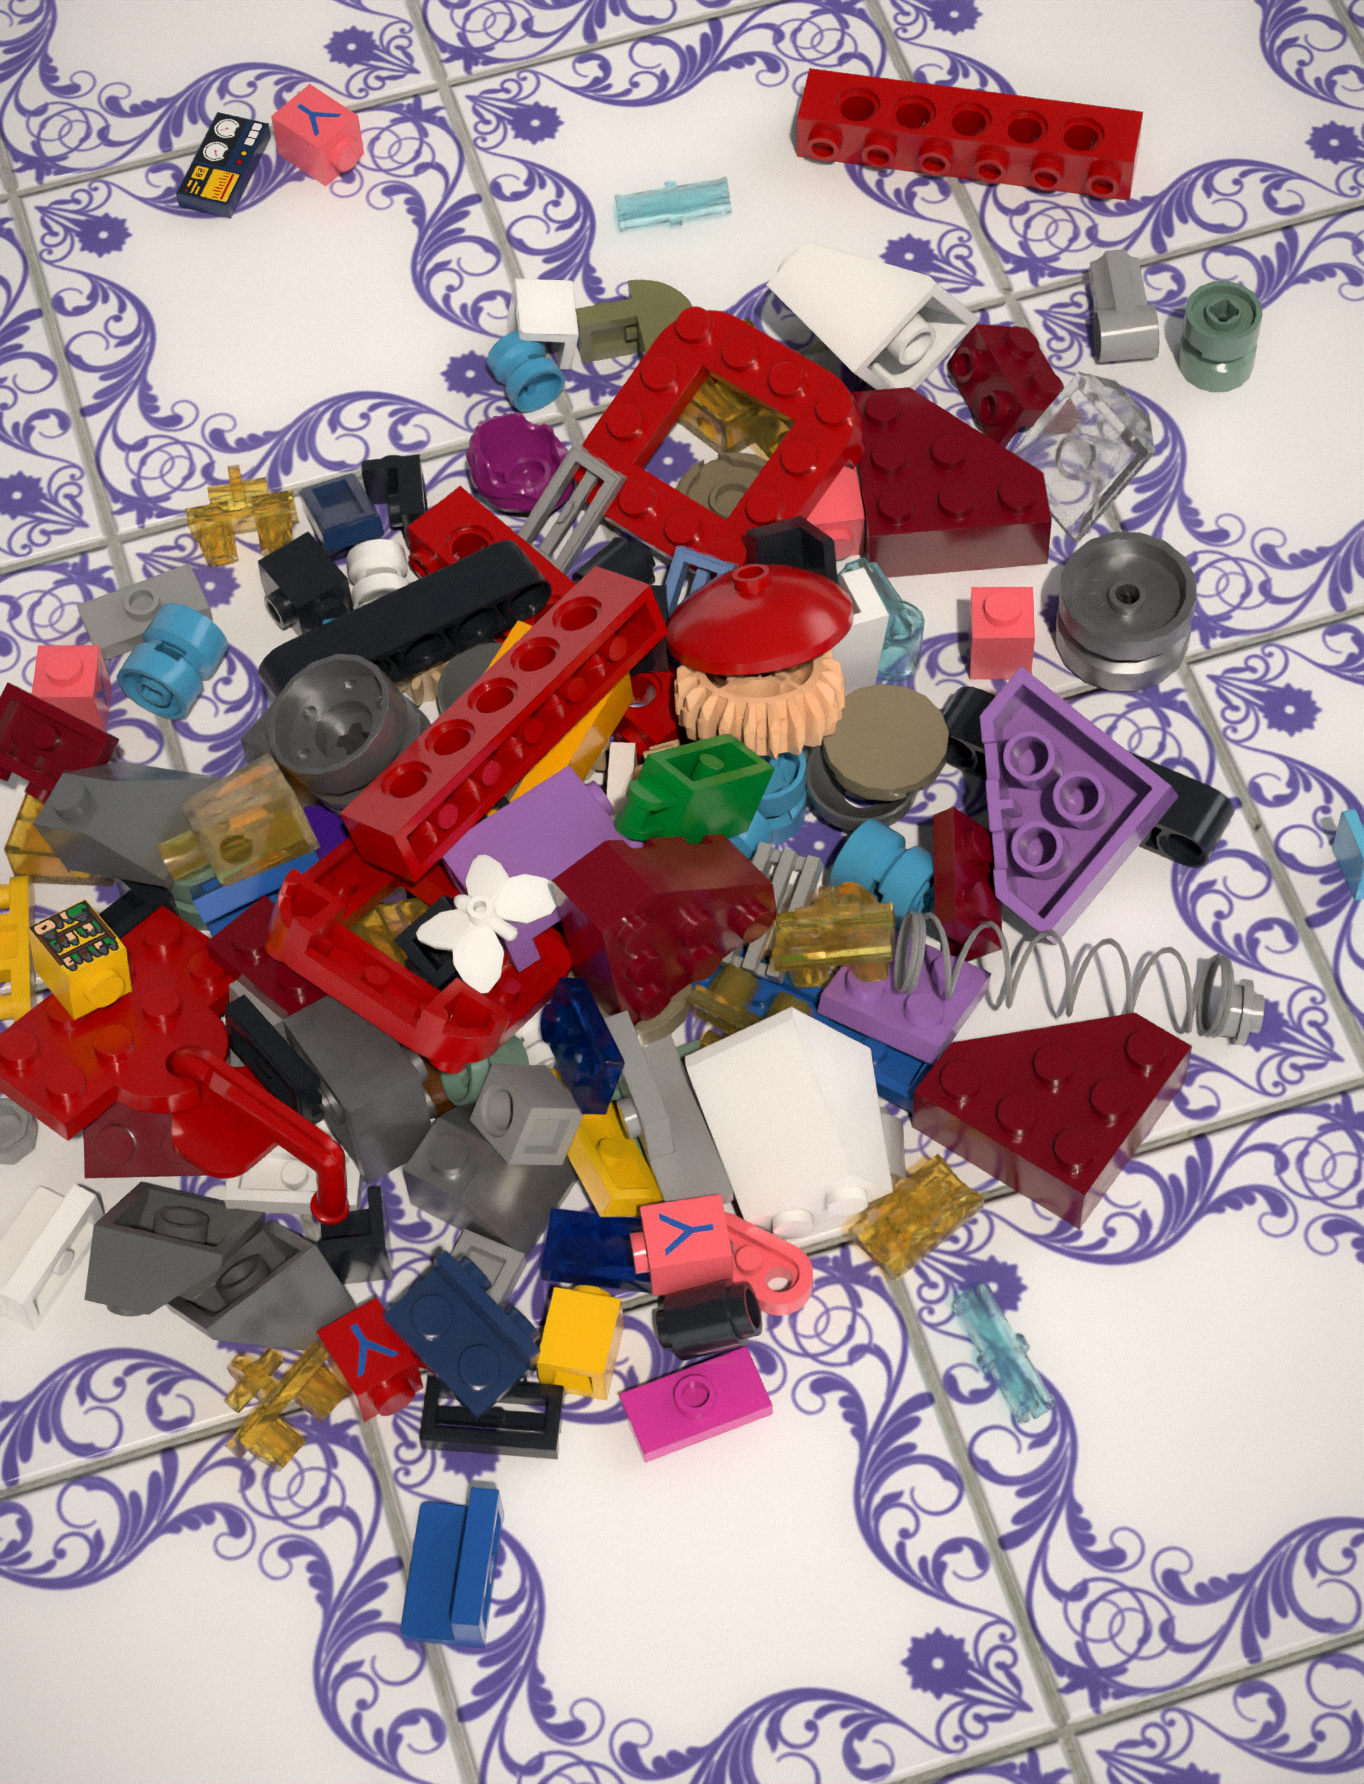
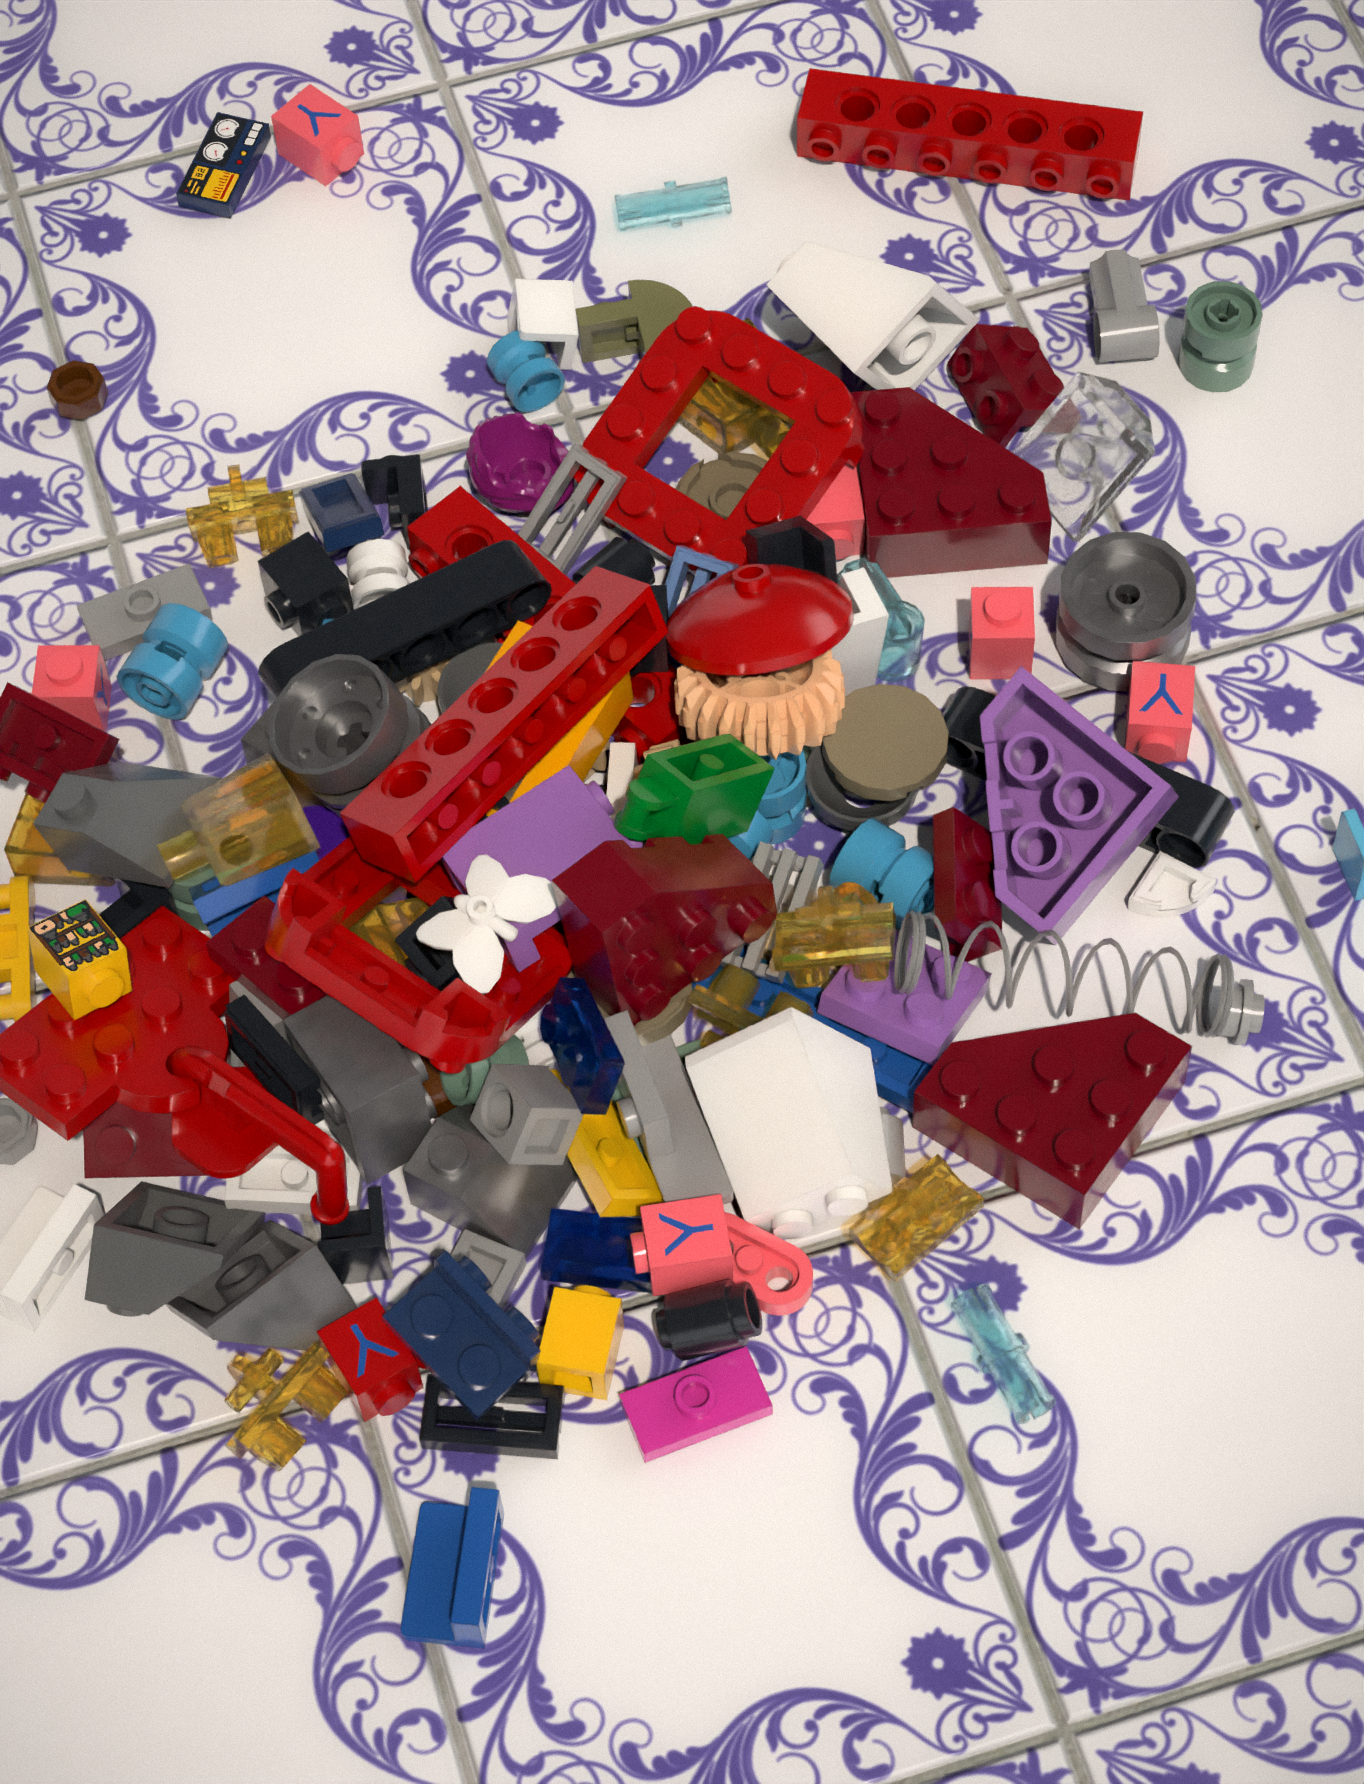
(77, 390): none -> reddish brown tile
(1160, 711): none -> coral brick
(1170, 888): none -> white tile

